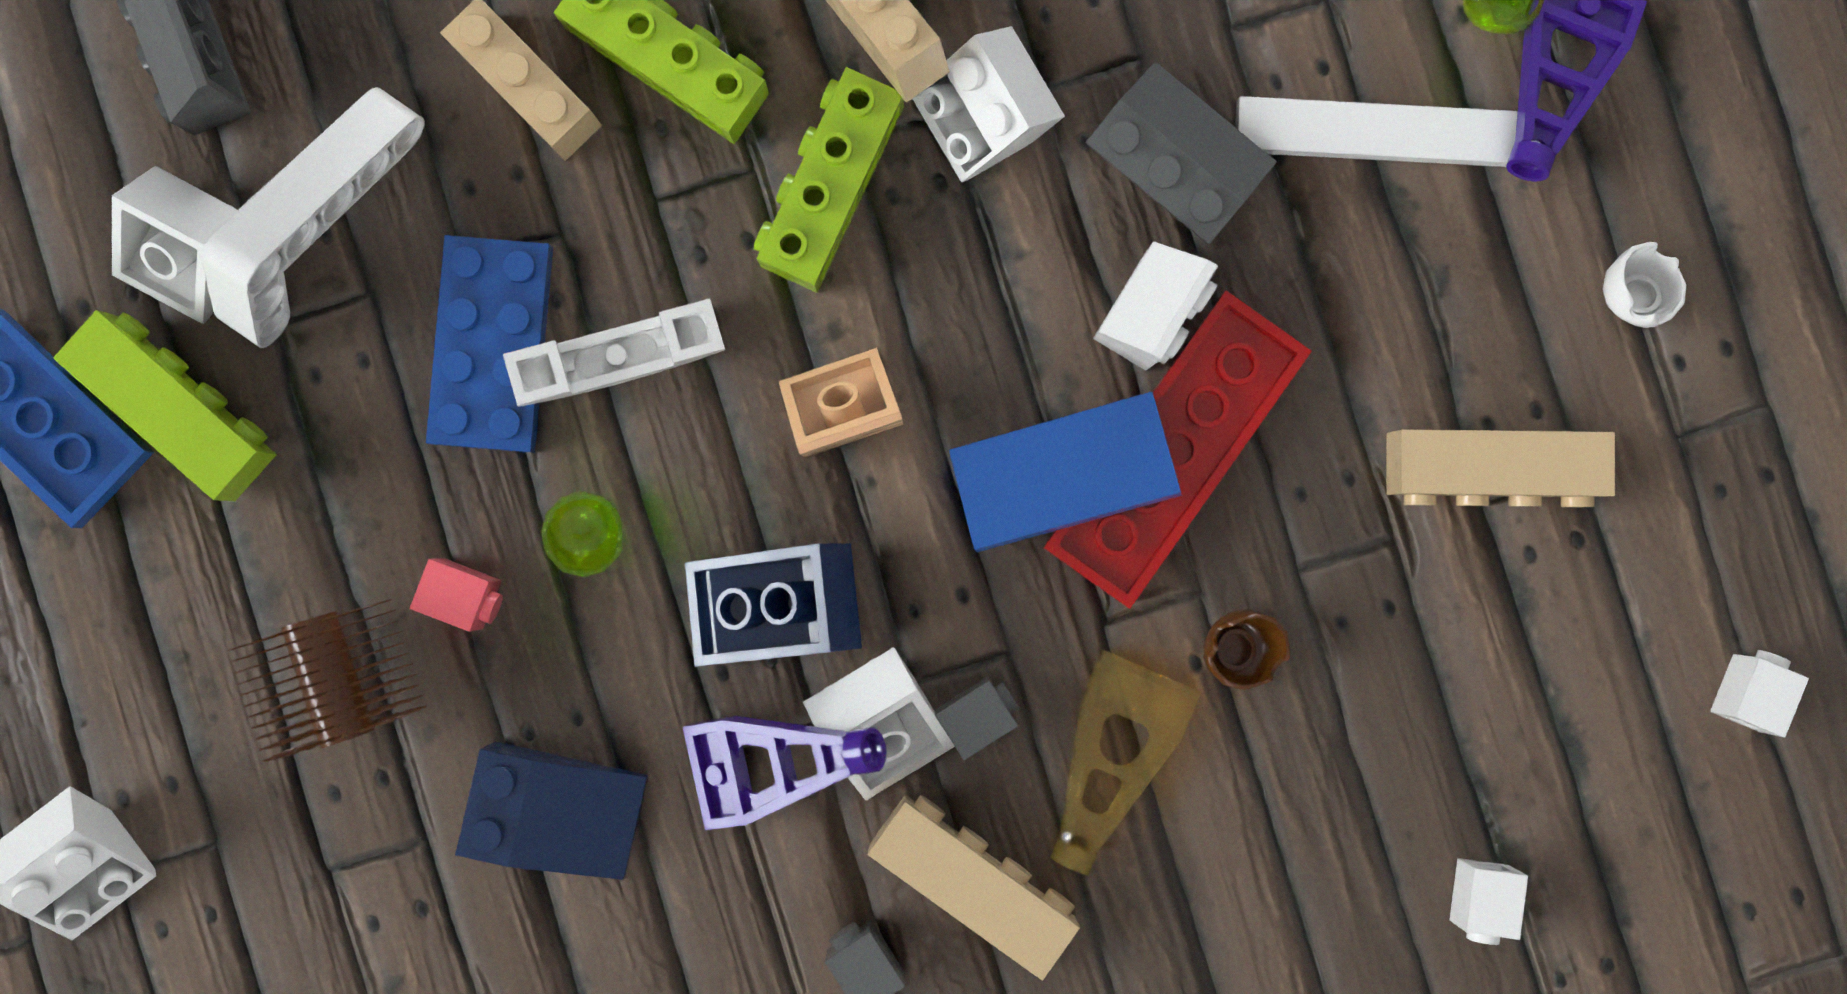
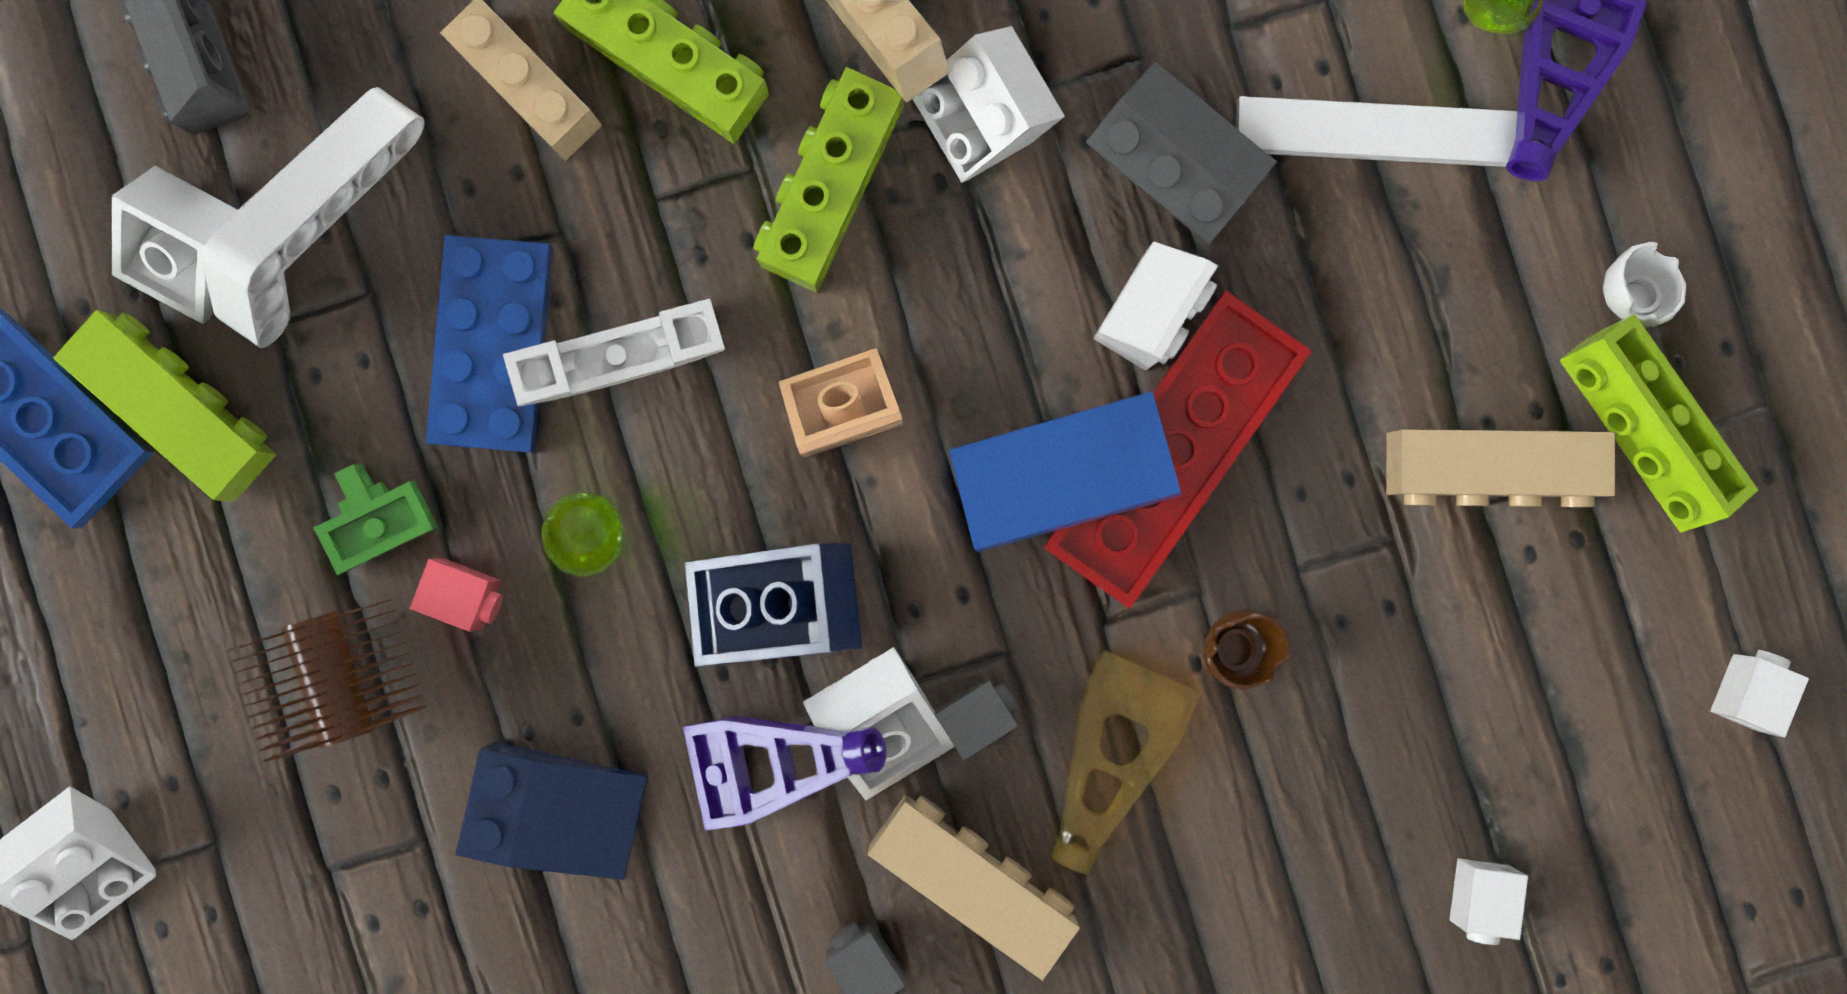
(372, 520): none -> bright green hinge
(1659, 425): none -> lime brick

